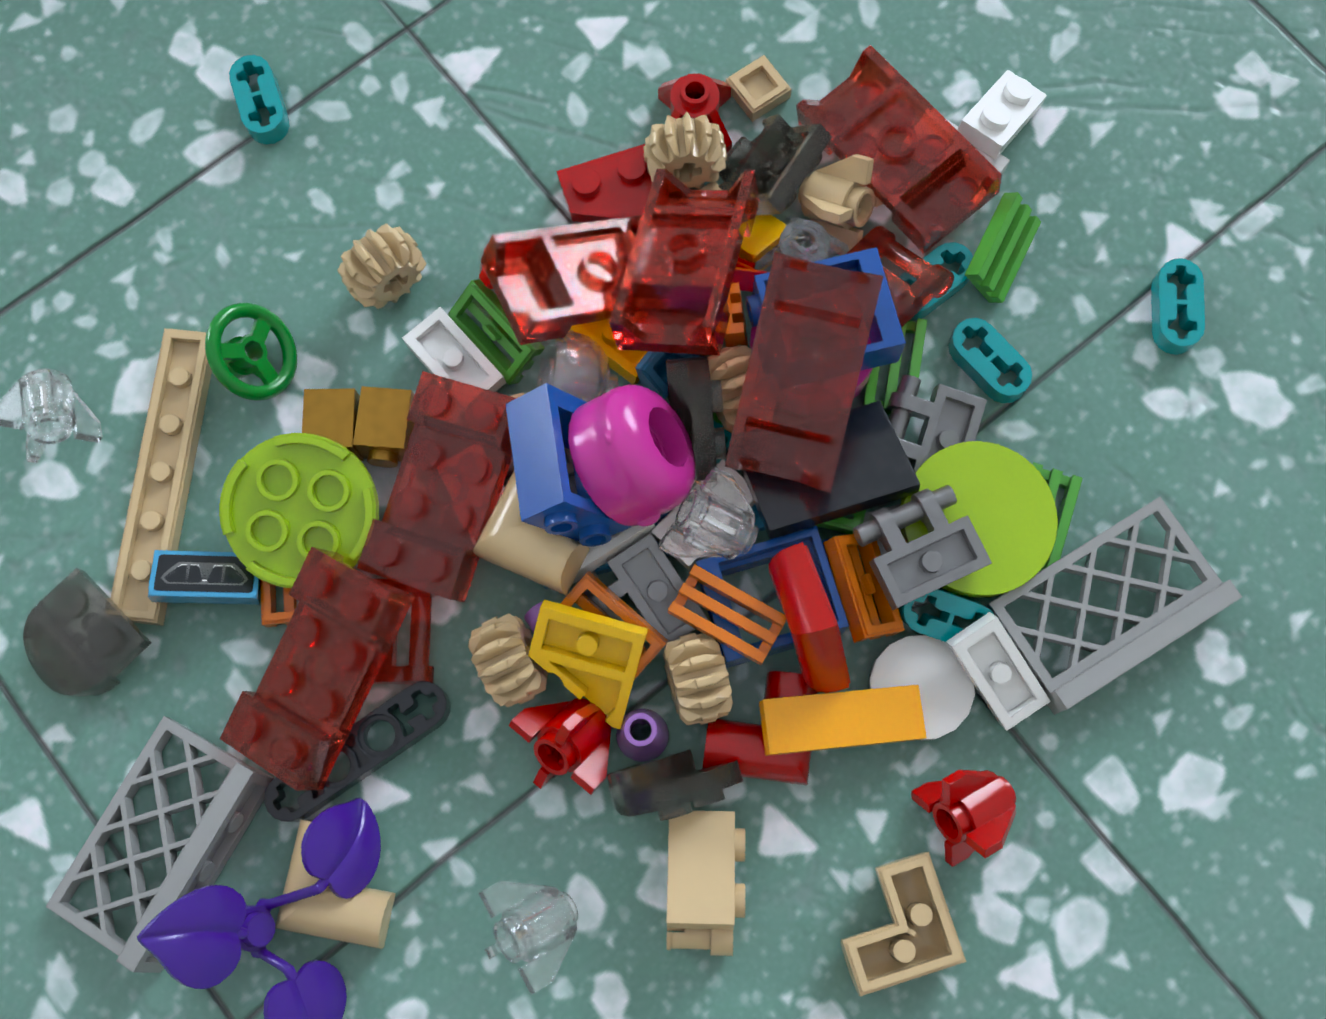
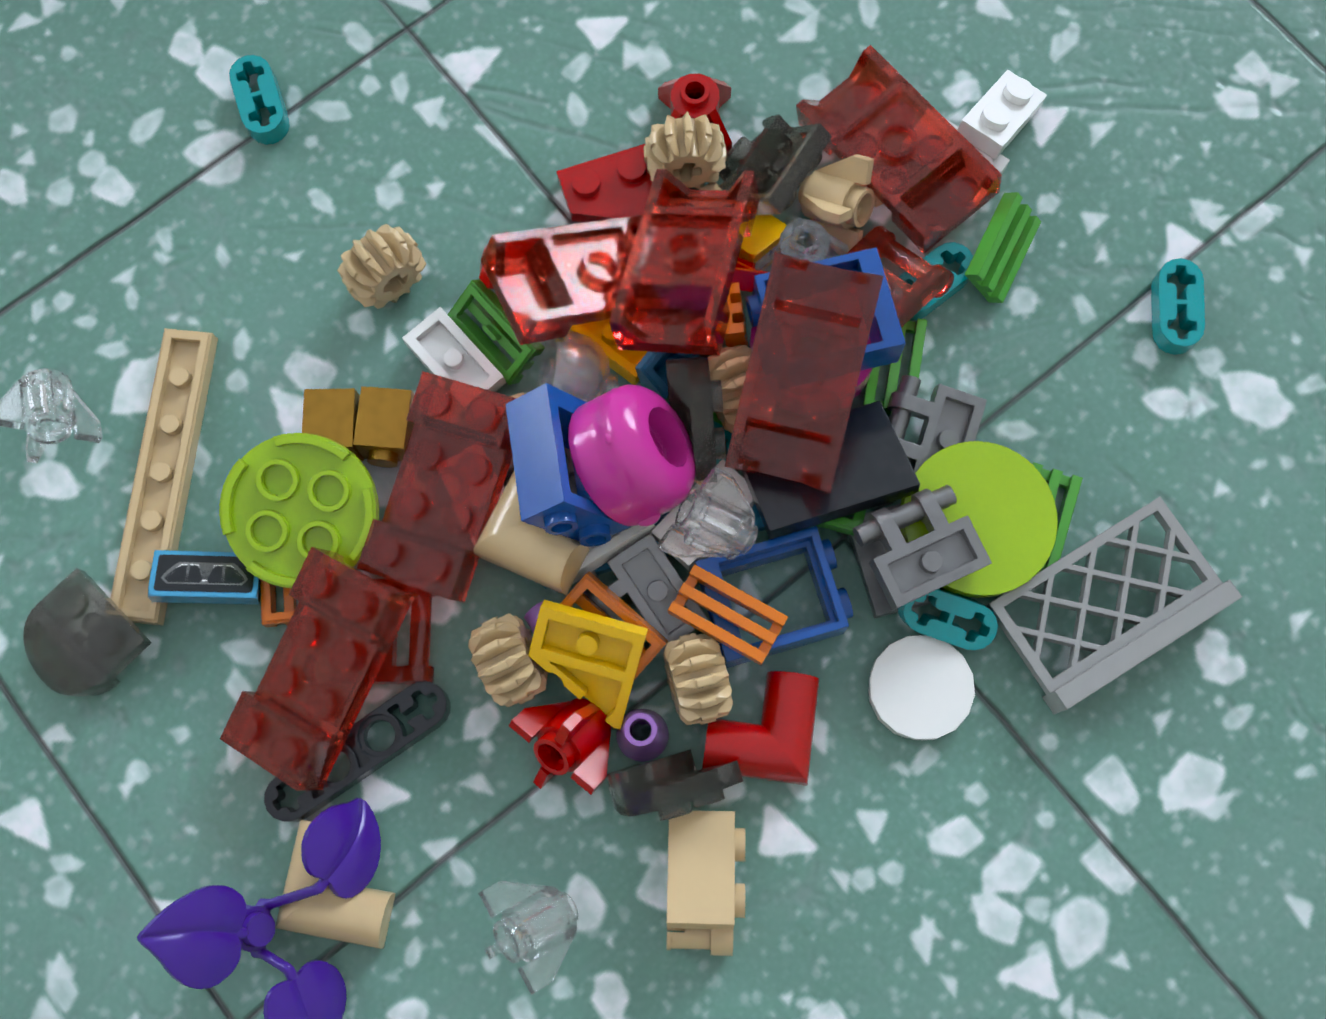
(201, 856): light grey fence -> none
(230, 360): green piece -> none
(758, 88): tan tile -> none
(810, 619): red brick -> none
(842, 719): light orange tile -> none
(857, 589): orange tile -> none
(917, 940): tan brick -> none
(970, 812): red brick -> none
(994, 357): teal beam -> none
(998, 671): white plate -> none

